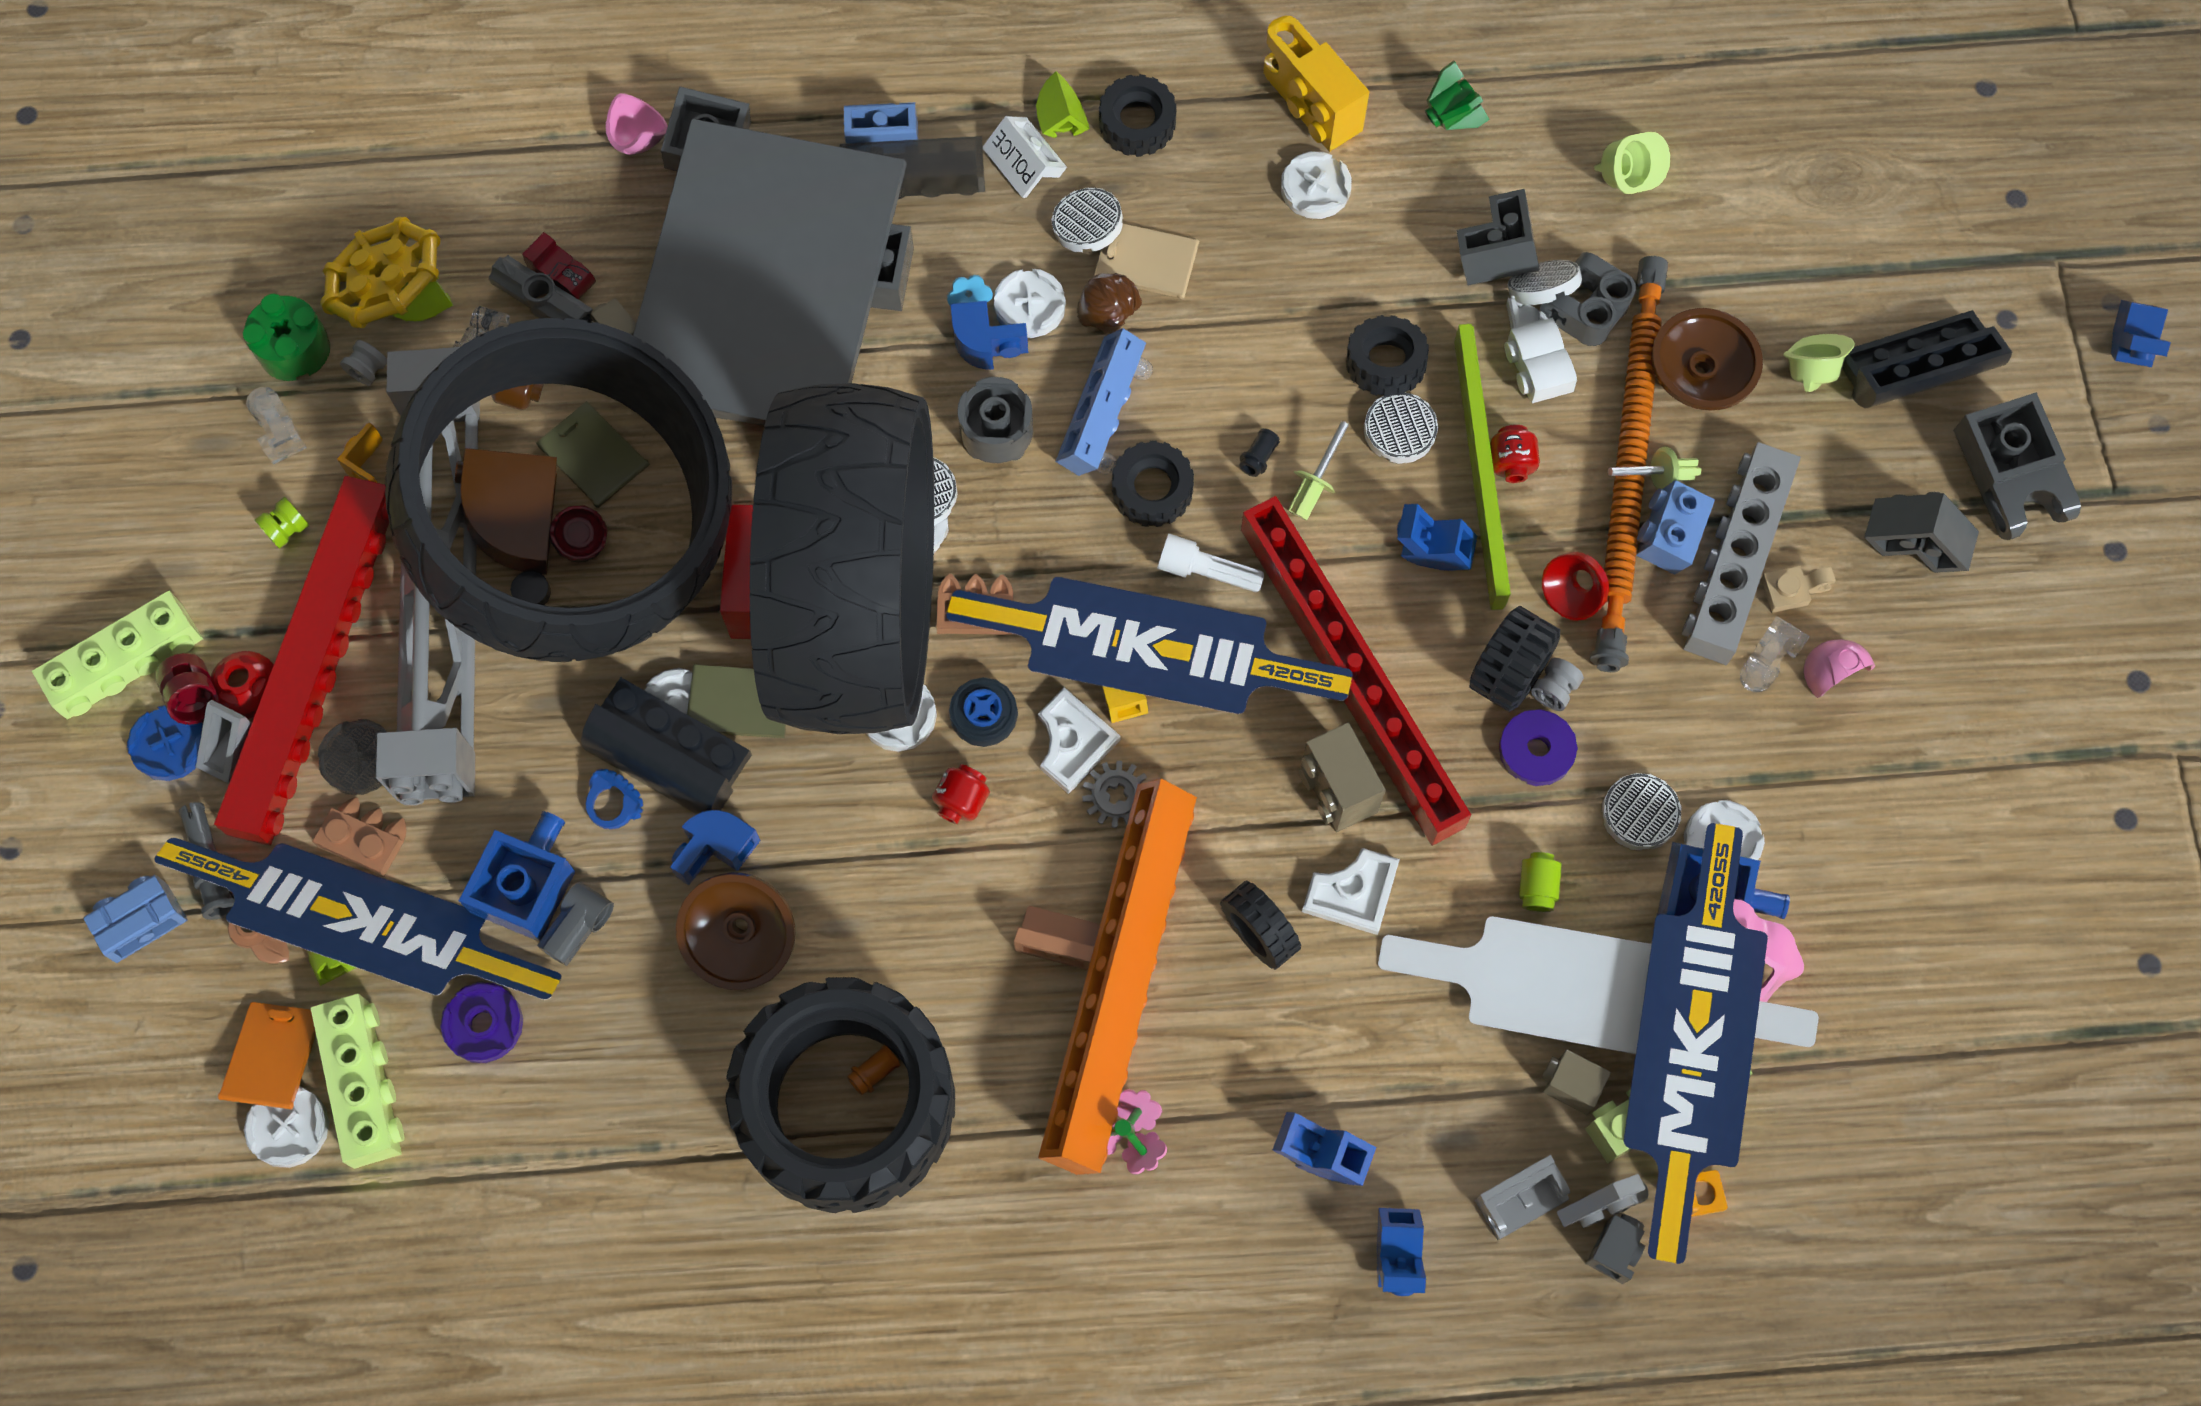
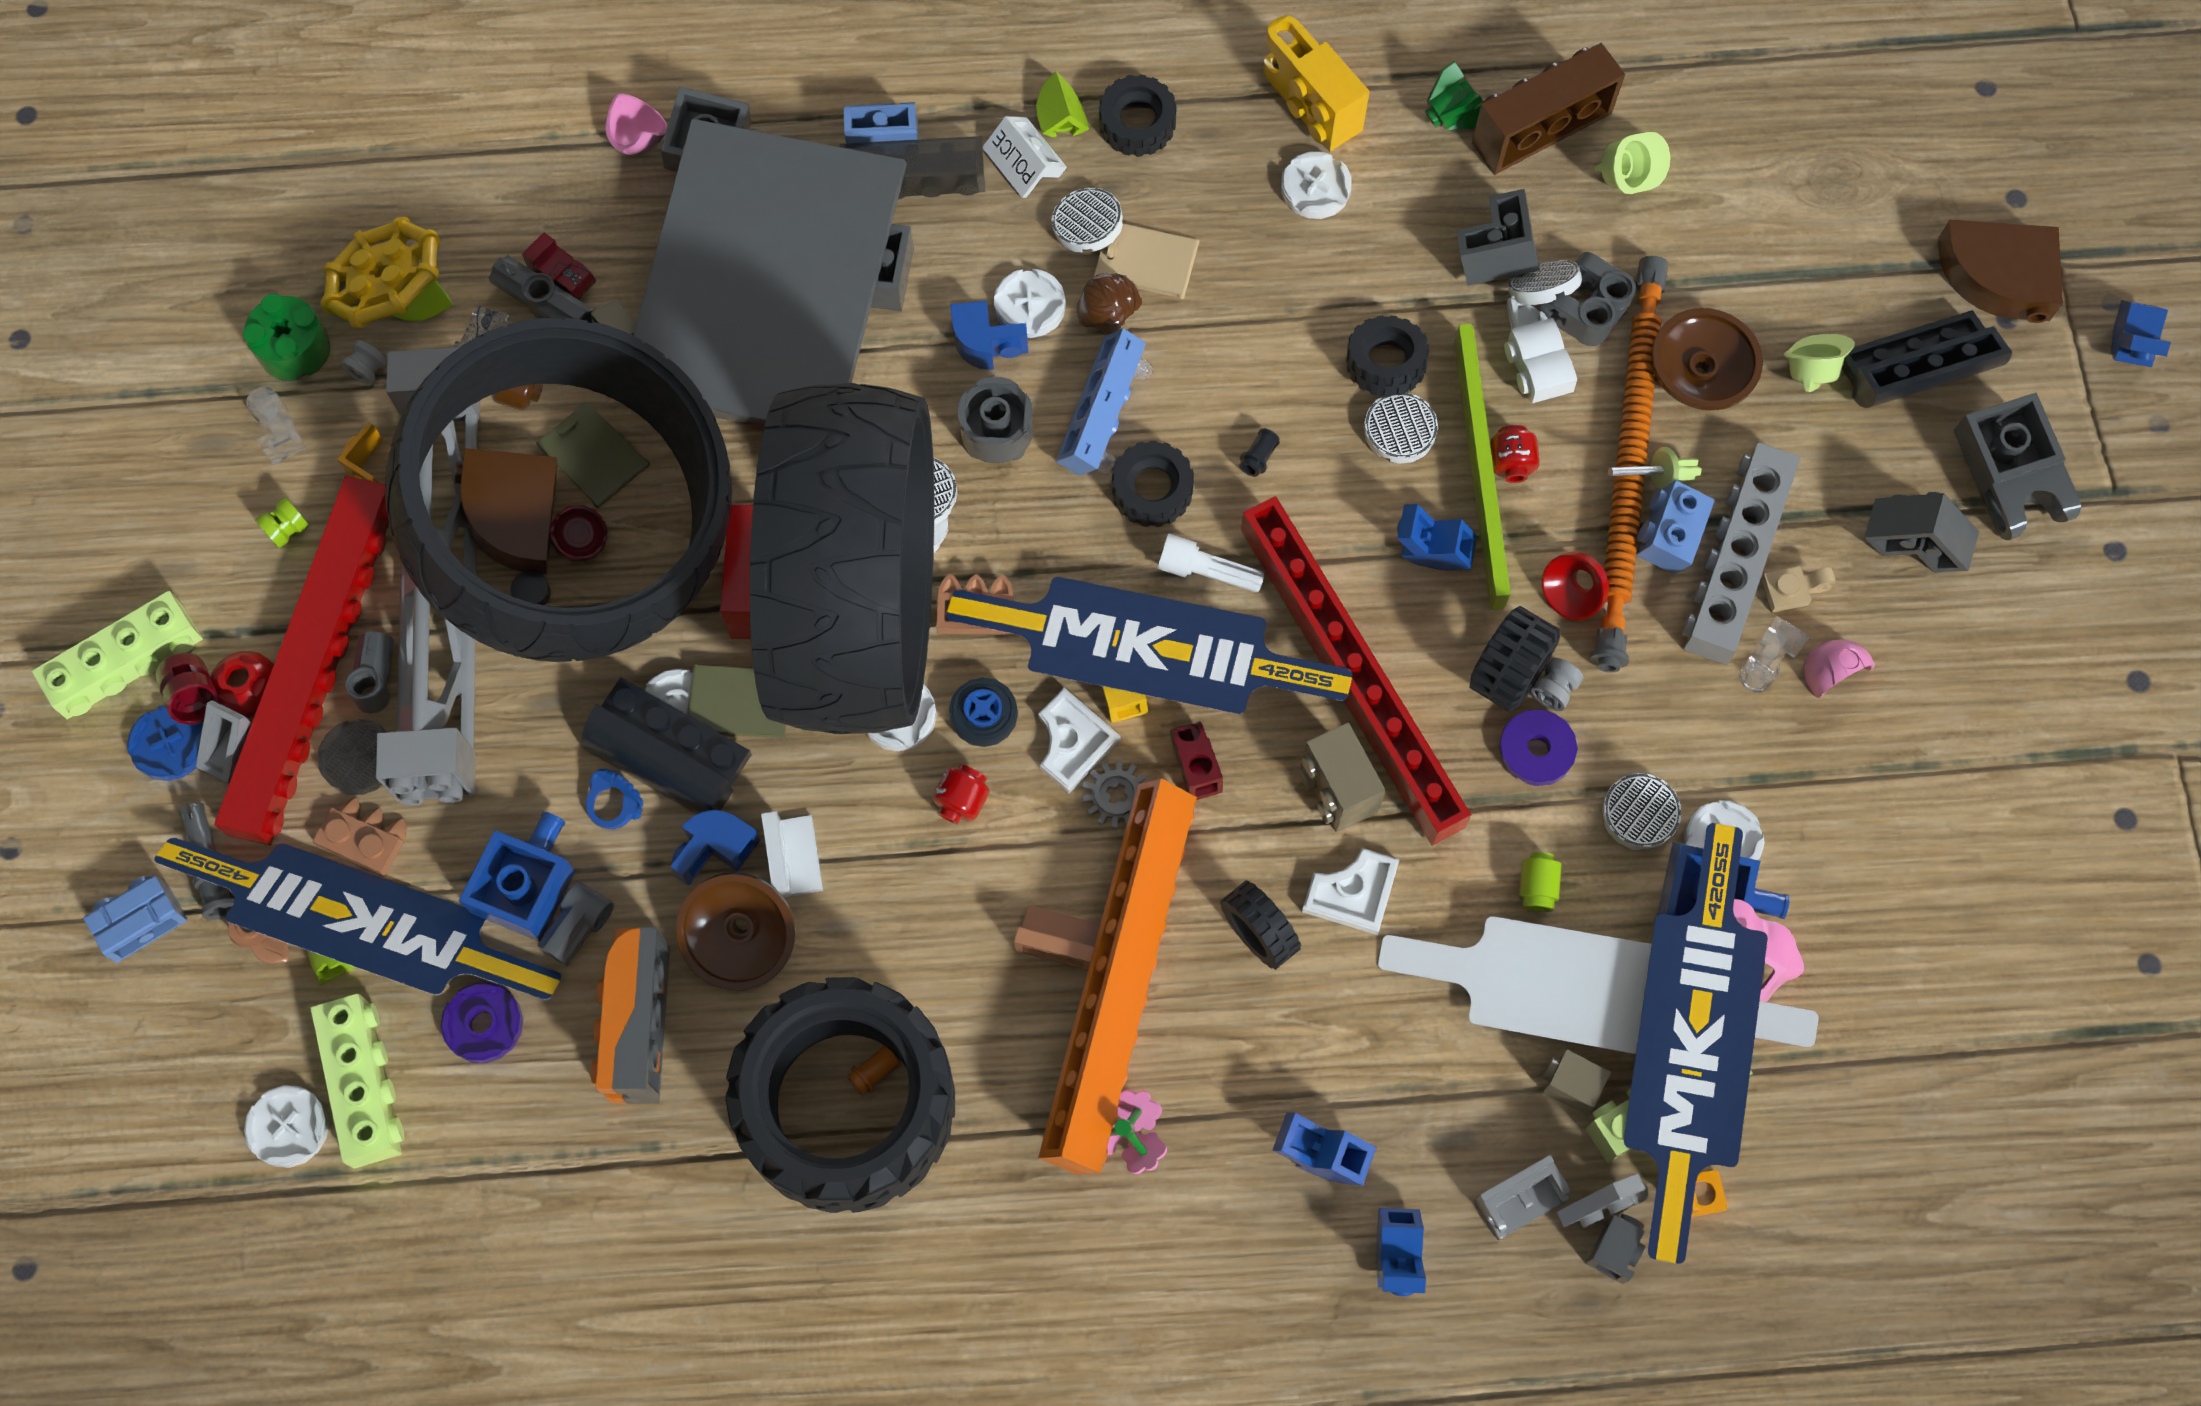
(269, 1056): orange container -> none
(371, 669): none -> dark grey piece
(632, 1017): none -> piece
(792, 854): none -> white panel
(976, 290): medium azure plant -> none
(1197, 760): none -> dark red leg
(1313, 484): yellowish green piece -> none
(1547, 107): none -> reddish brown brick
(2004, 267): none -> reddish brown brick

